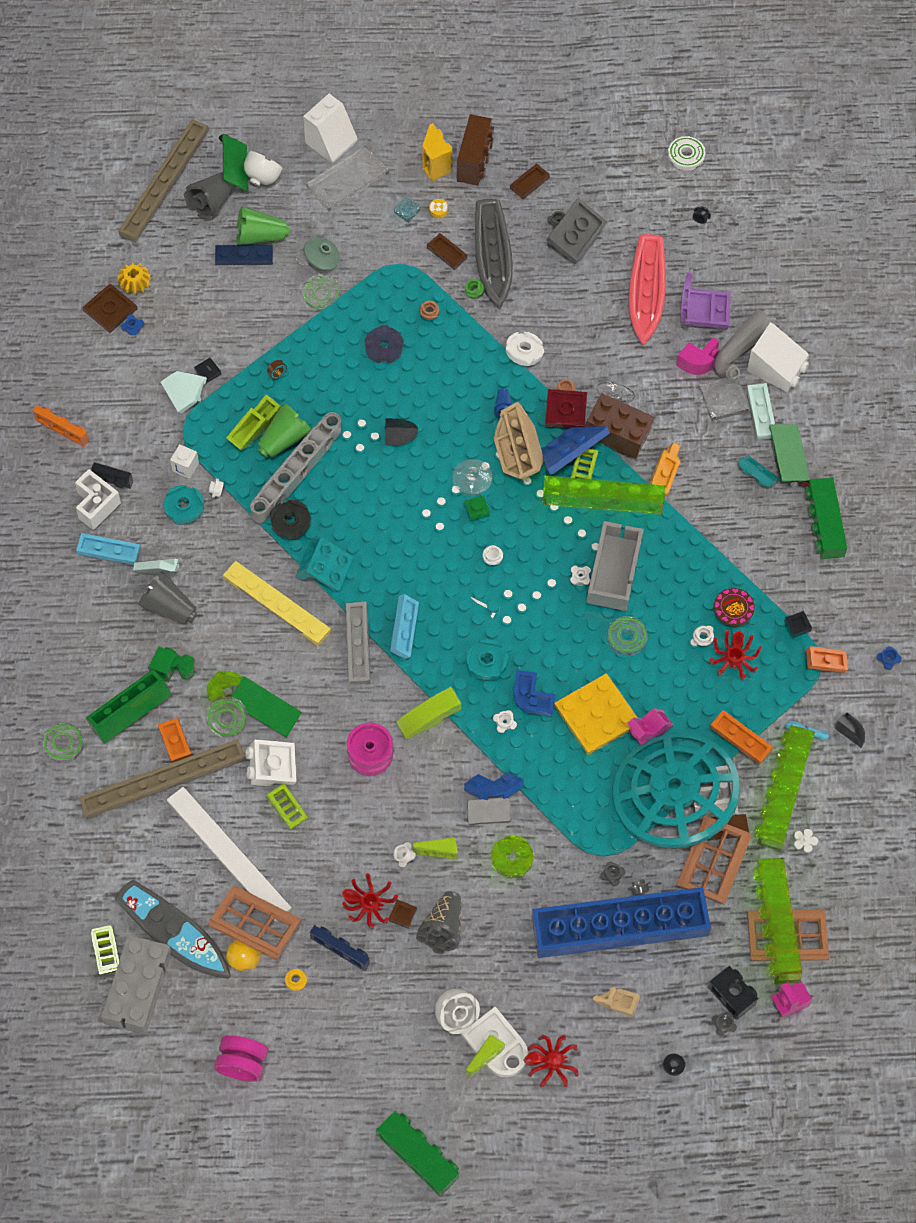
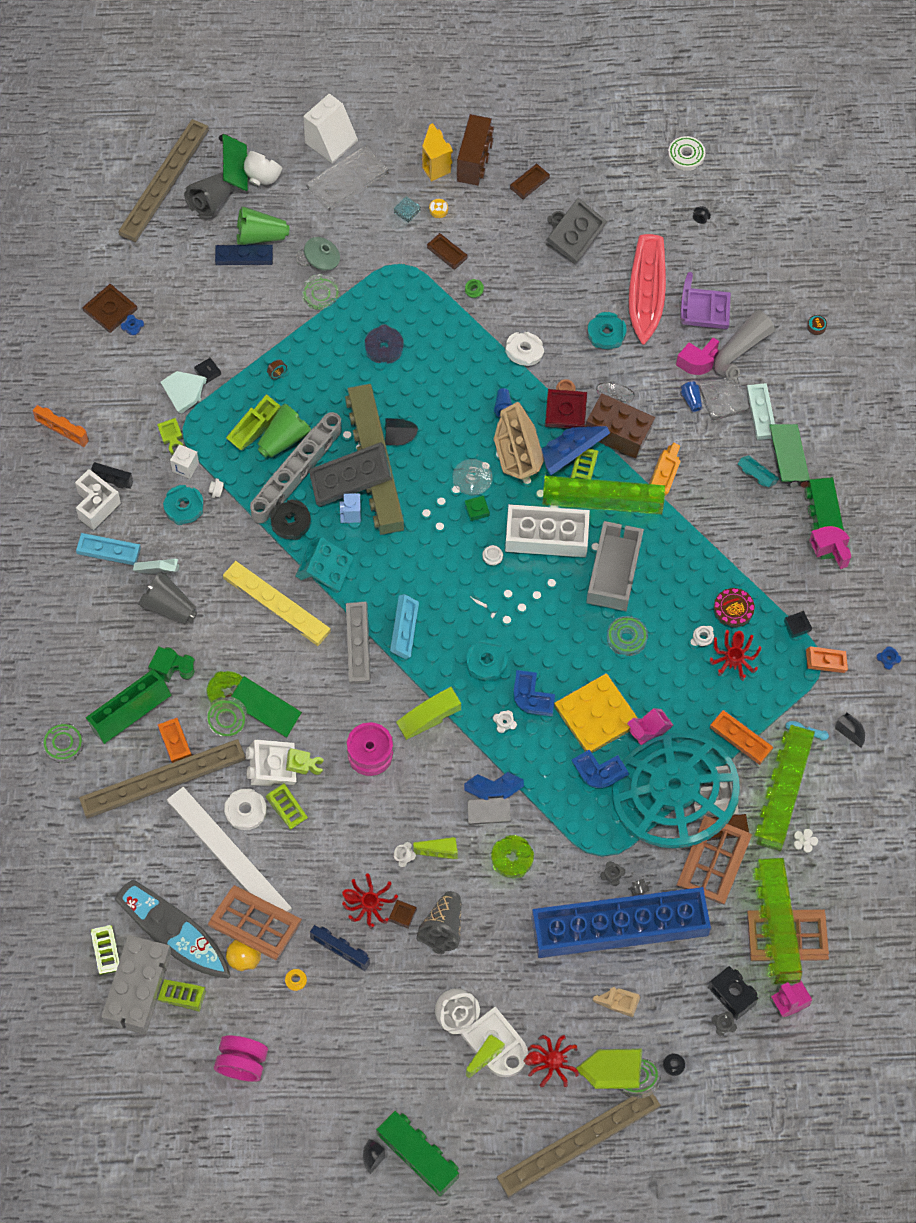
(134, 278): yellow gear -> none
(170, 433): none -> lime plate
(196, 1005): none -> lime slope
(249, 820): none -> white tile
(300, 762): none -> lime plate
(350, 474): none -> dark grey tile
(350, 508): none -> light blue brick
(368, 433): none -> olive brick
(373, 1155): none -> black brick
(429, 305): nougat plate -> none
(493, 250): dark grey piece -> none
(547, 530): none -> white brick
(576, 579): white plate -> none
(576, 1143): none -> dark tan plate
(599, 775): none -> blue plate
(606, 340): none -> teal plate
(613, 1068): none -> lime tile
(648, 1084): none -> clear tile
(691, 394): none -> blue cone
(777, 359): white slope -> none
(817, 324): none -> reddish brown tile
(832, 540): none -> dark pink brick

